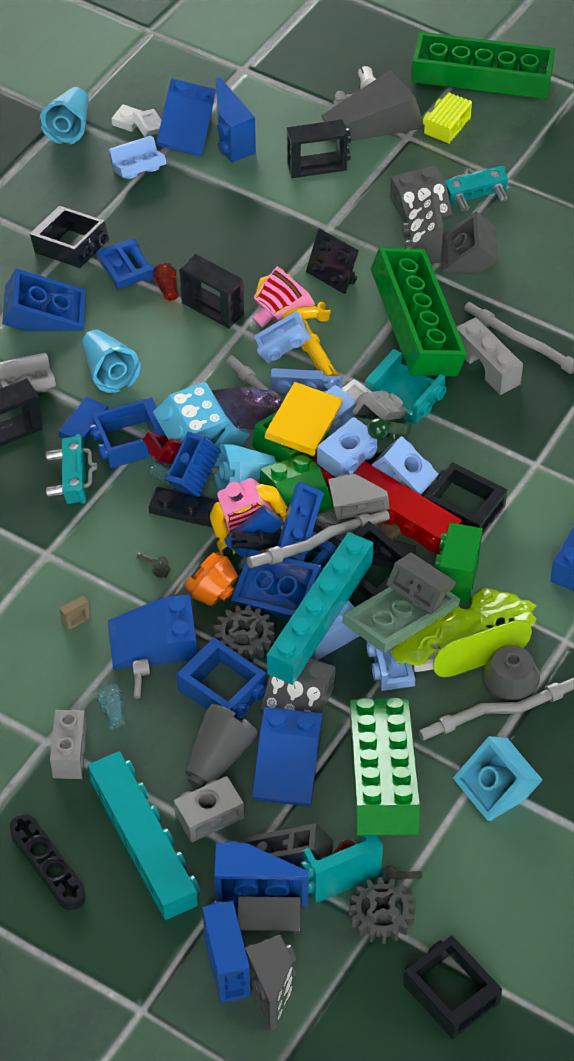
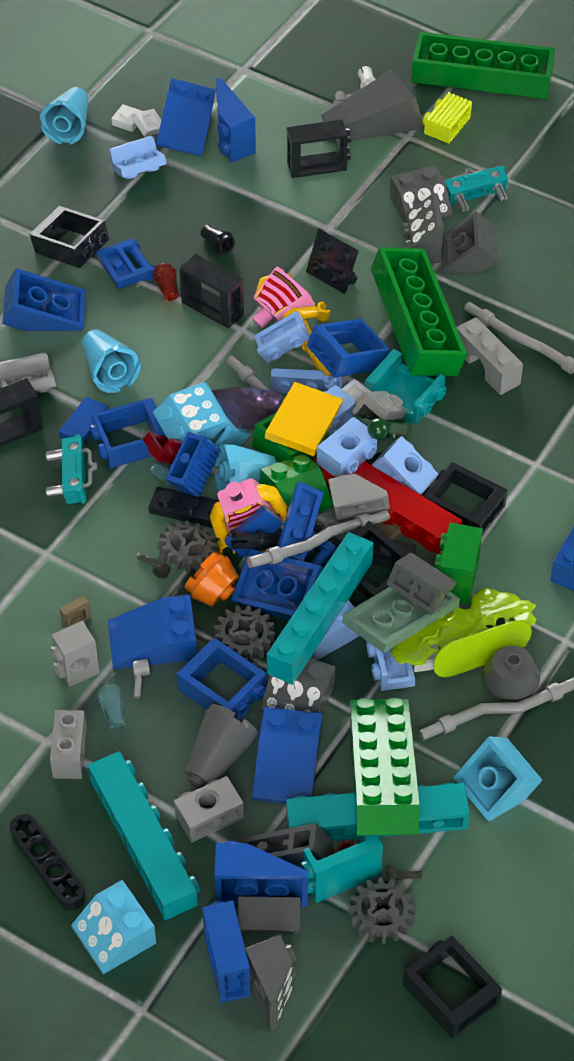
(74, 654): none -> light grey brick
(114, 927): none -> medium azure slope
(186, 545): none -> dark grey gear
(219, 239): none -> black cone
(326, 346): none -> blue window
(440, 810): none -> teal brick

